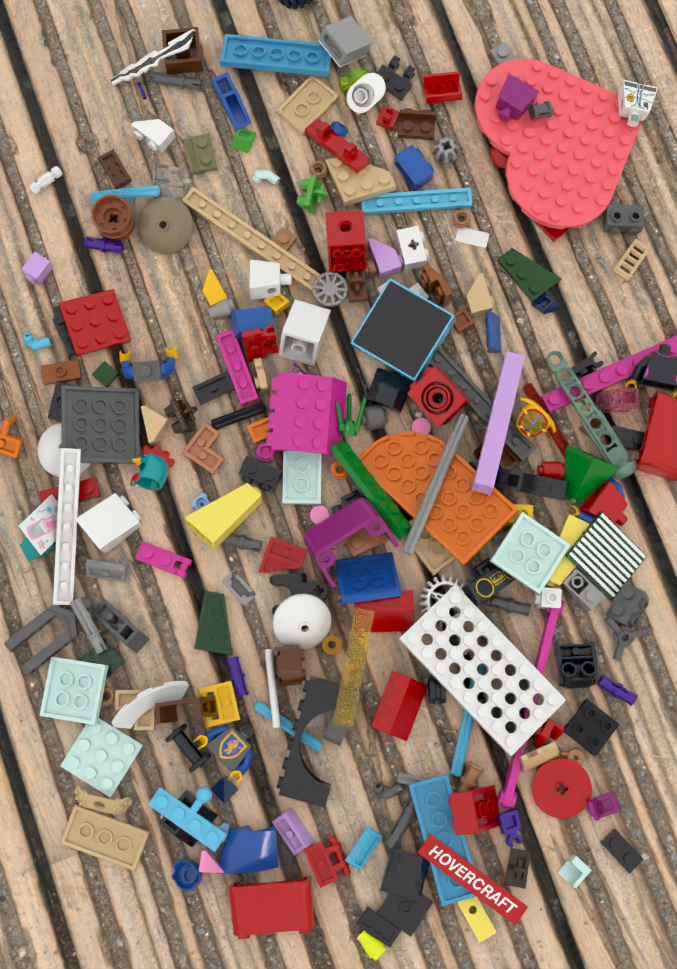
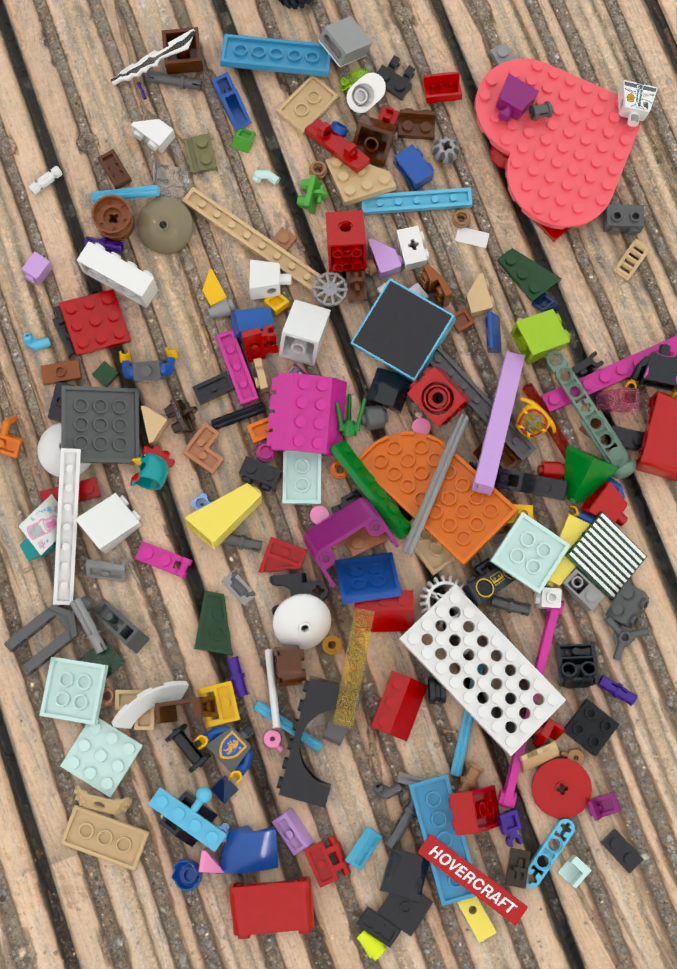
(118, 274): none -> white brick
(273, 744): none -> bright pink piece
(374, 139): none -> reddish brown slope
(540, 335): none -> lime slope
(550, 854): none -> medium azure beam

